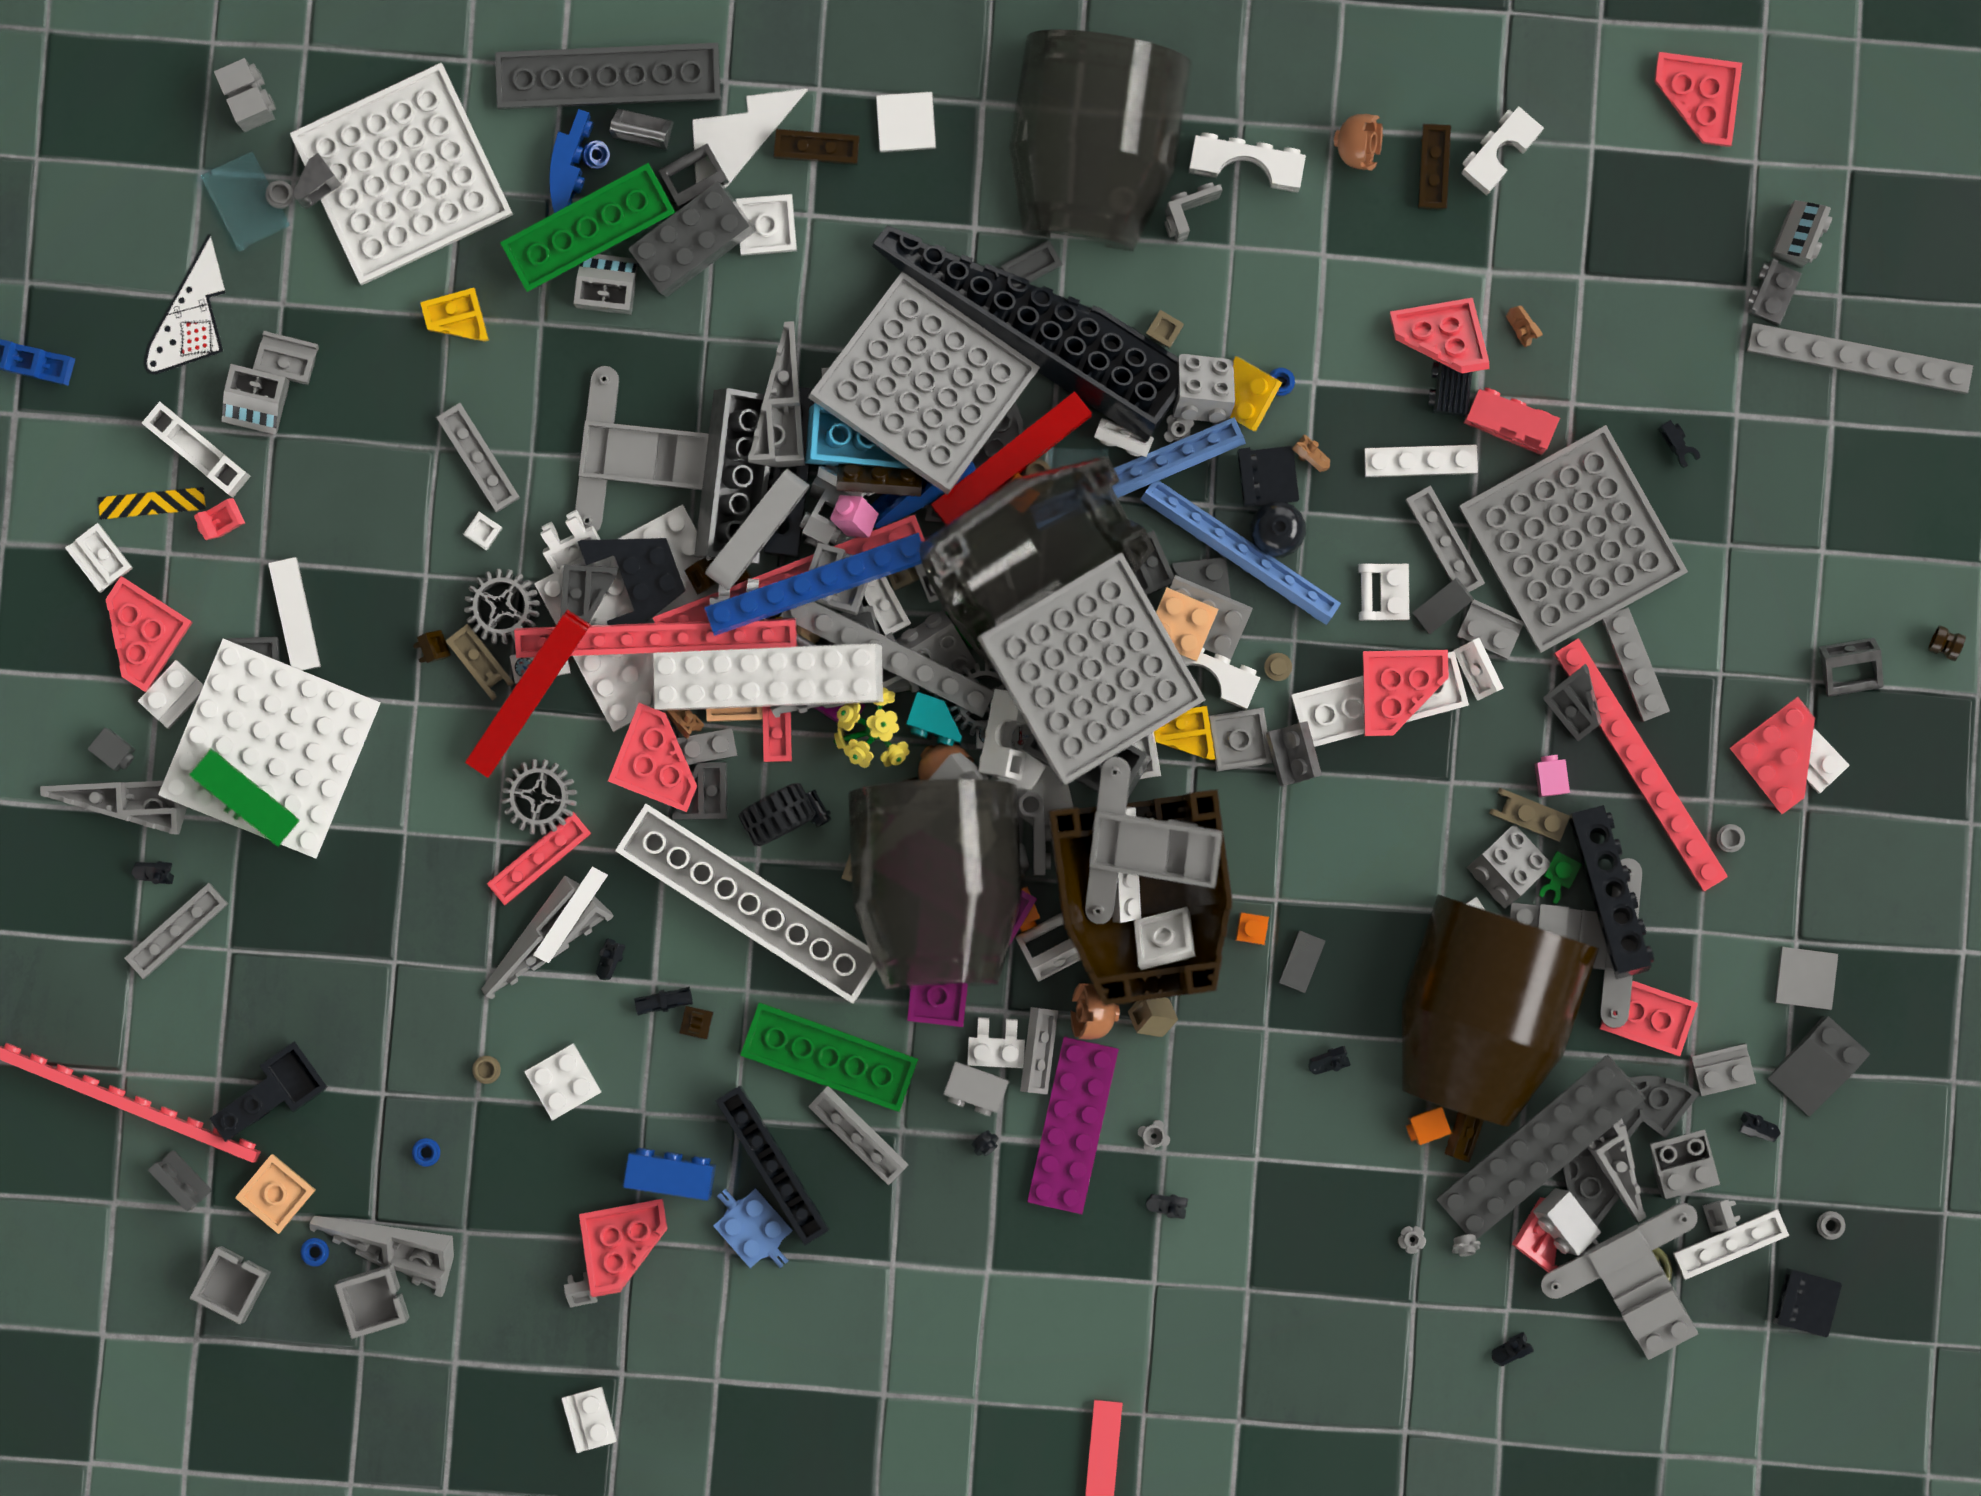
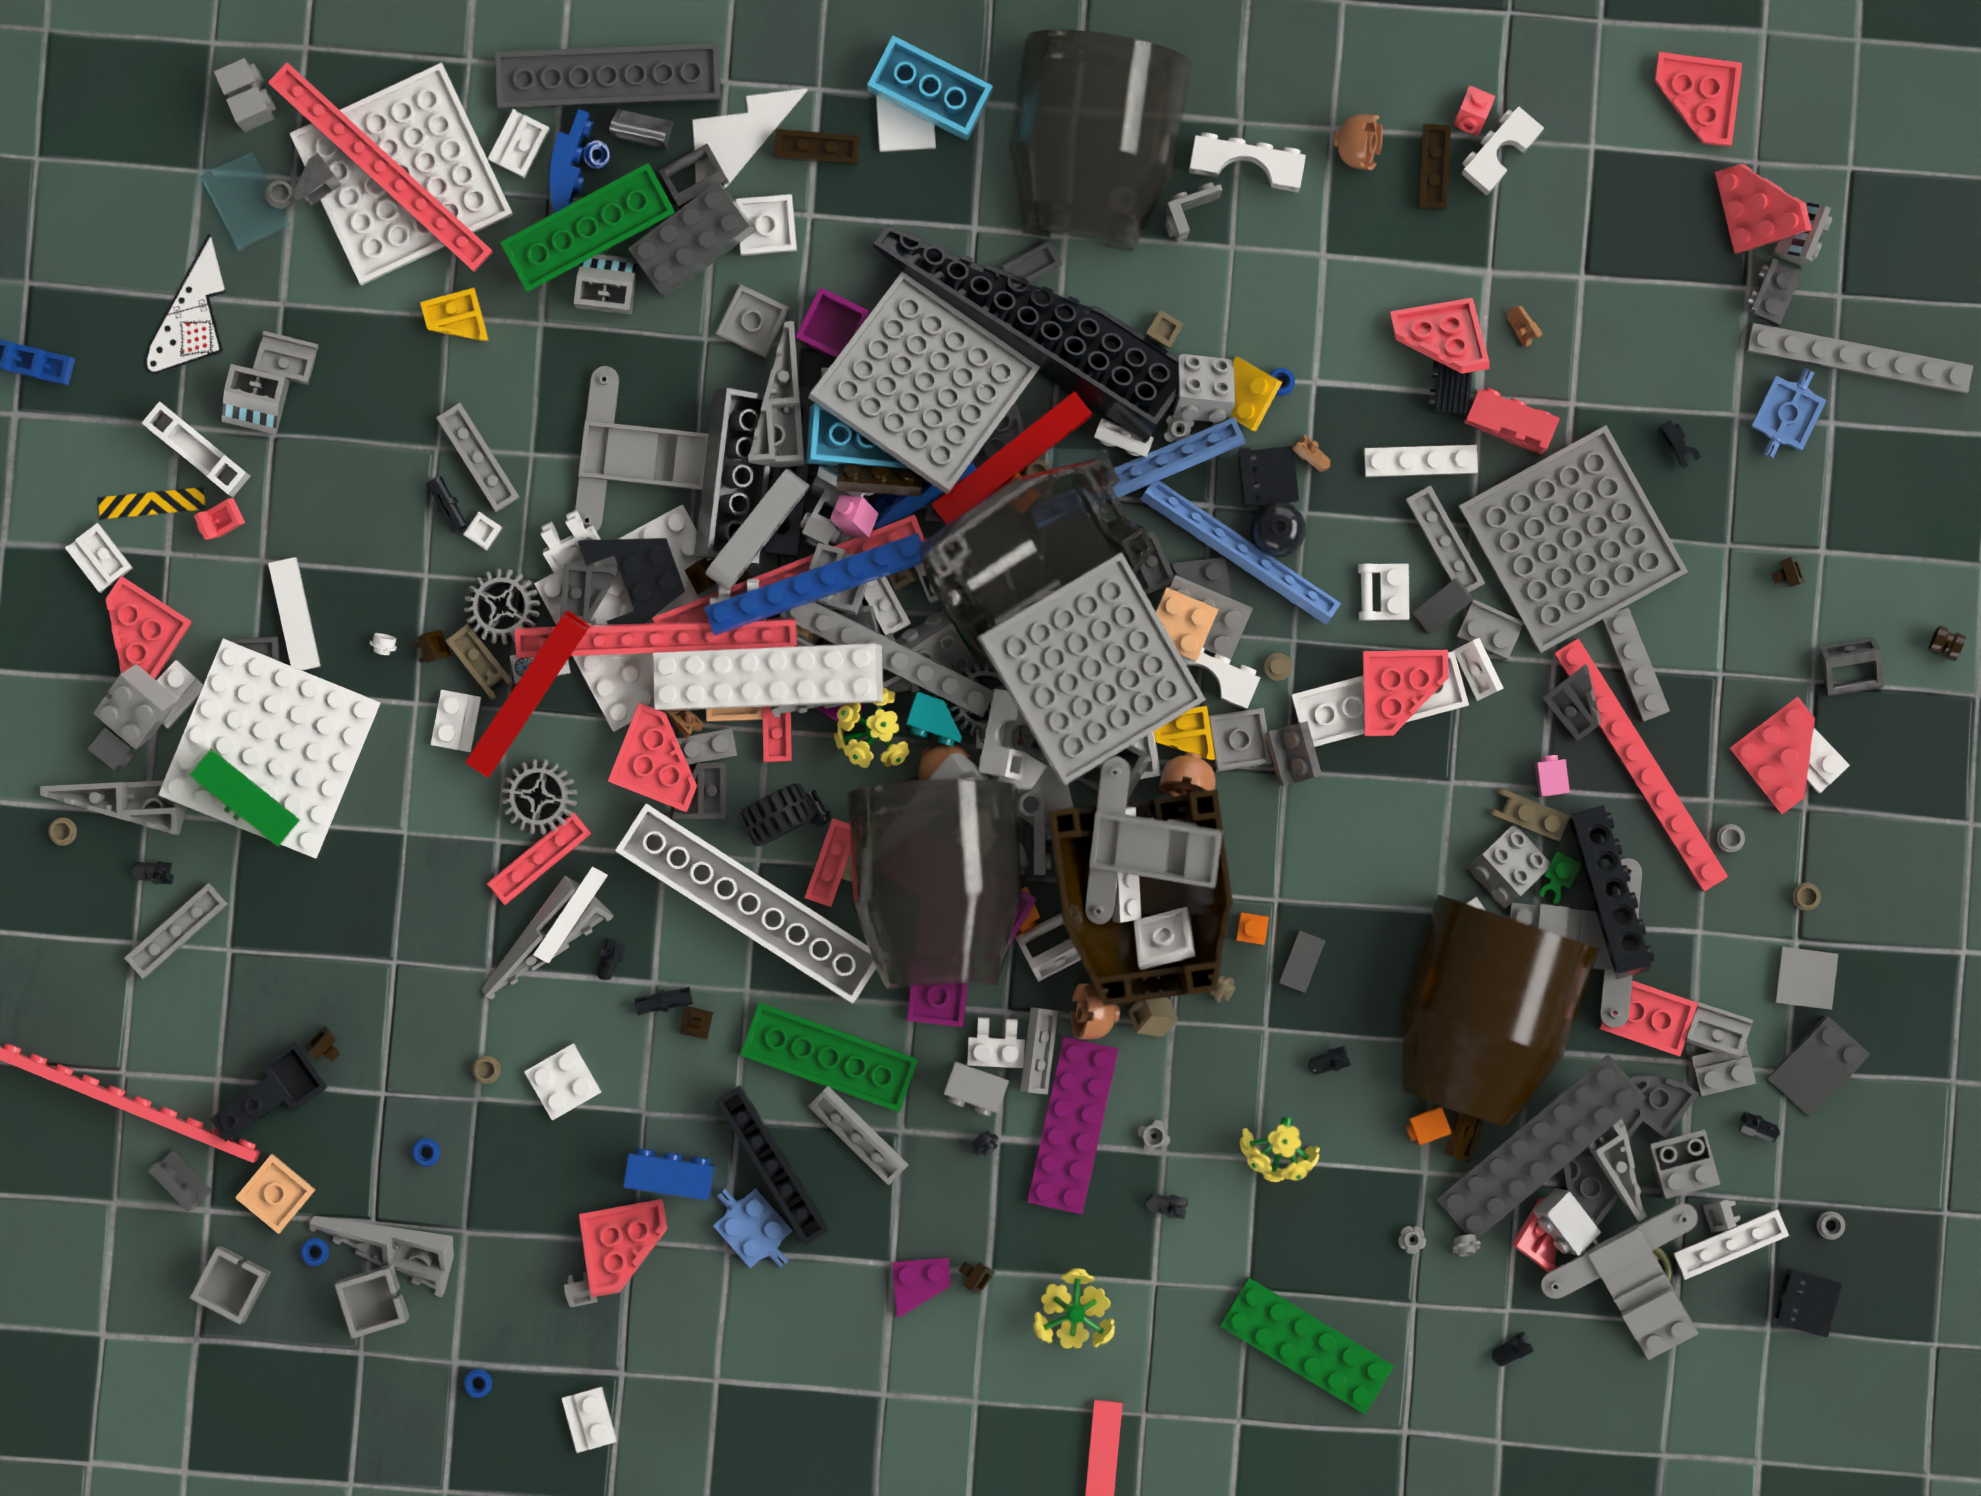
(62, 831): none -> dark tan plate
(135, 706): none -> light grey piece
(323, 1044): none -> dark brown tile
(380, 167): none -> coral plate
(383, 643): none -> white plate
(447, 504): none -> black pin
(456, 721): none -> white plate
(473, 1391): none -> blue plate
(518, 143): none -> white plate
(752, 321): none -> light grey tile
(830, 323): none -> magenta piece
(830, 864): none -> coral plate
(919, 1281): none -> magenta wing
(930, 88): none -> medium azure brick
(977, 1276): none -> dark brown tile
(1072, 1328): none -> light yellow plant
(1186, 775): none -> nougat cylinder
(1224, 989): none -> dark tan plate
(1282, 1141): none -> light yellow plant
(1306, 1345): none -> green plate
(1474, 111): none -> coral bracket
(1719, 1031): none -> light grey plate
(1758, 209): none -> coral plate
(1788, 413): none -> medium blue plate
(1791, 572): none -> dark brown tile
(1806, 896): none -> dark tan plate

